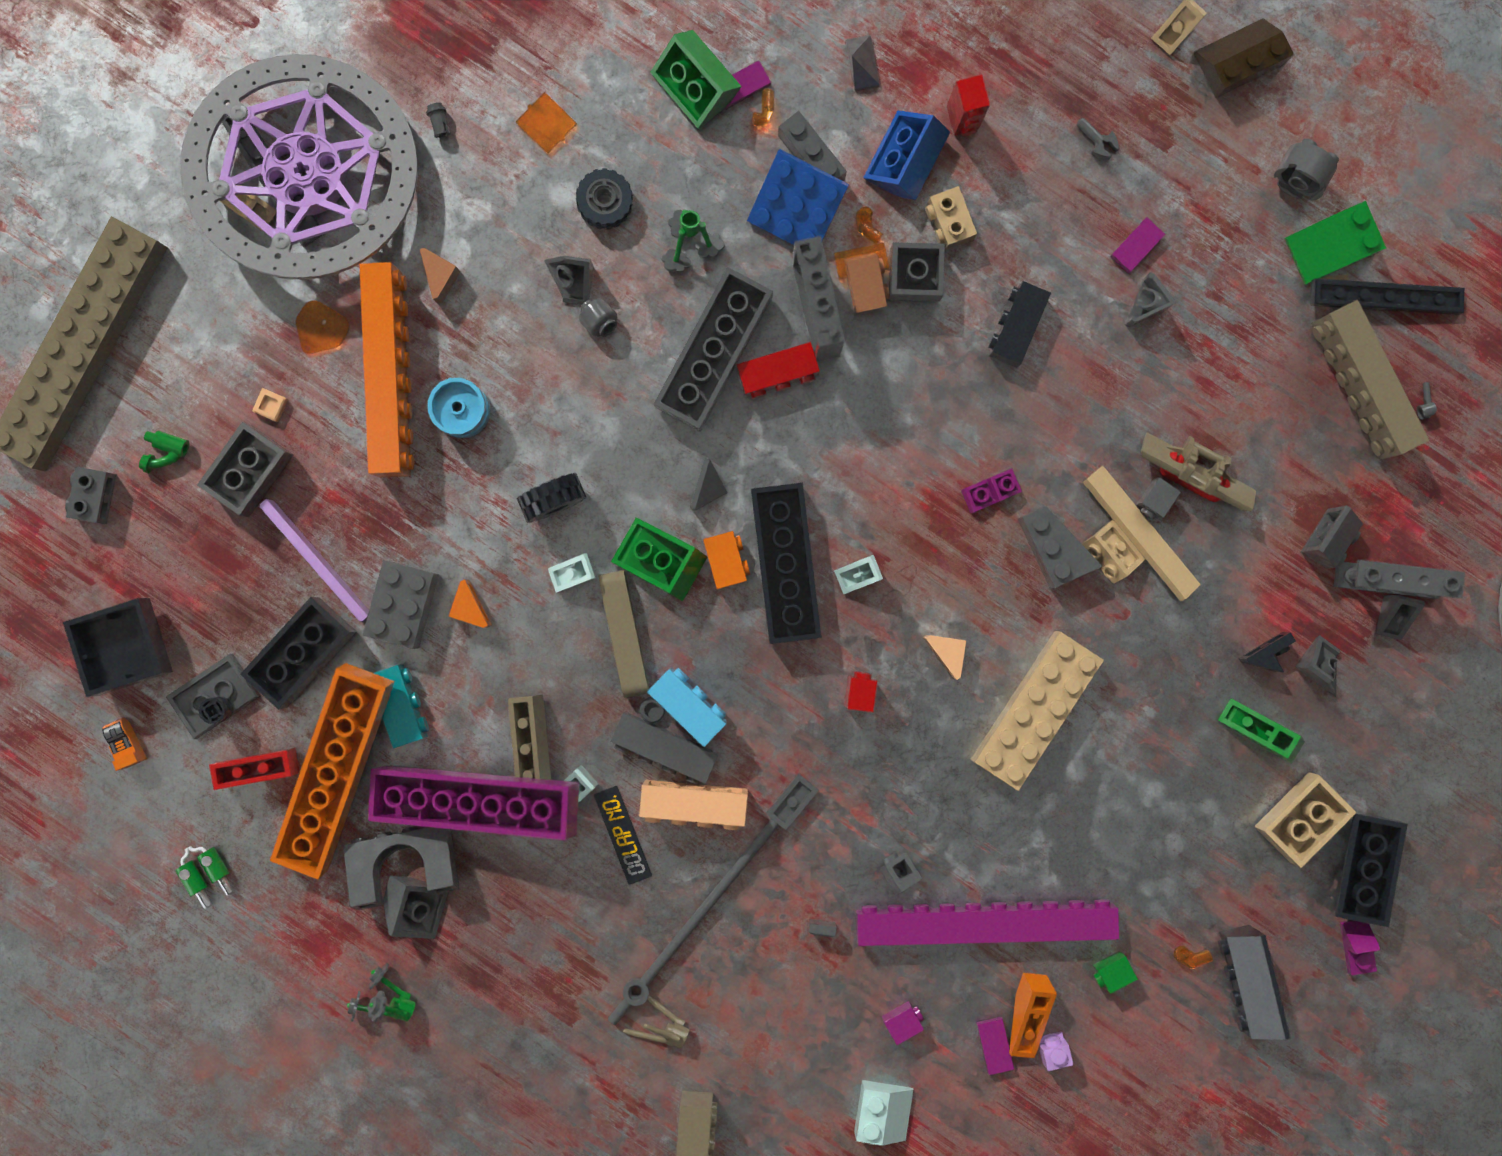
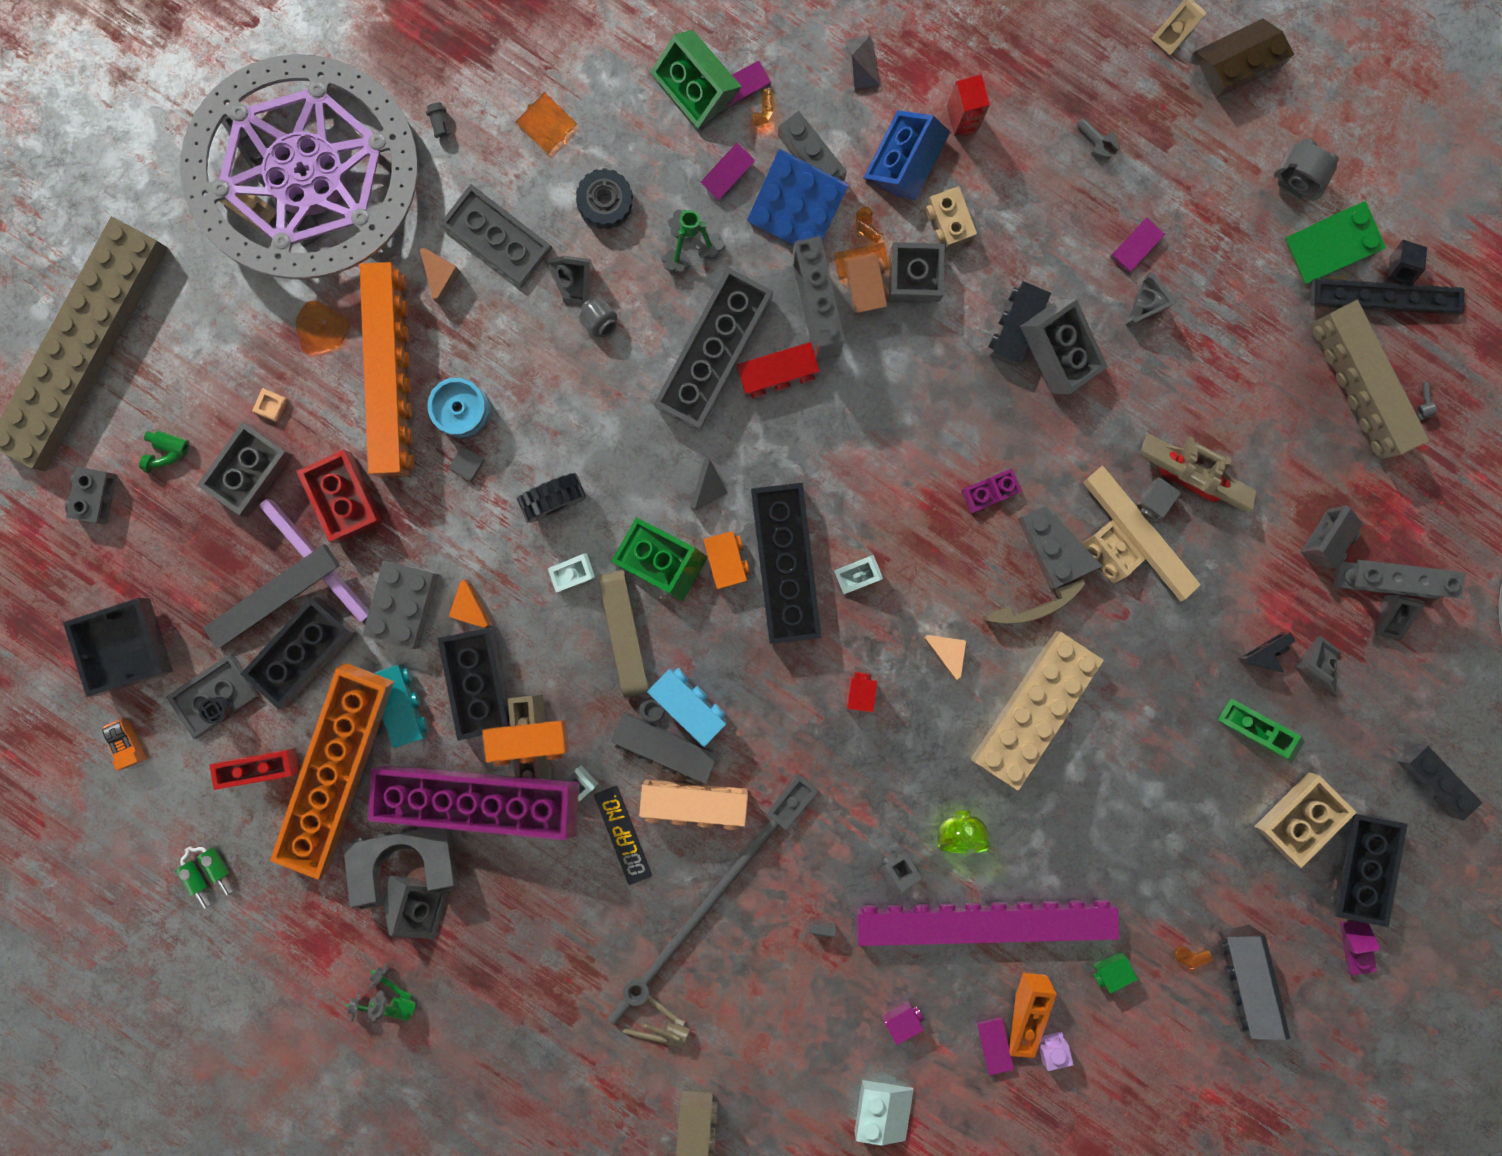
(271, 596): none -> dark grey tile
(339, 496): none -> red brick
(466, 463): none -> dark grey tile
(474, 682): none -> black brick
(496, 235): none -> dark grey tile
(526, 742): none -> orange brick
(728, 171): none -> magenta slope
(963, 833): none -> clear neon green cylinder
(1064, 346): none -> dark grey brick
(1064, 595): none -> dark tan slope
(1407, 262): none -> black brick
(1448, 788): none -> black arch

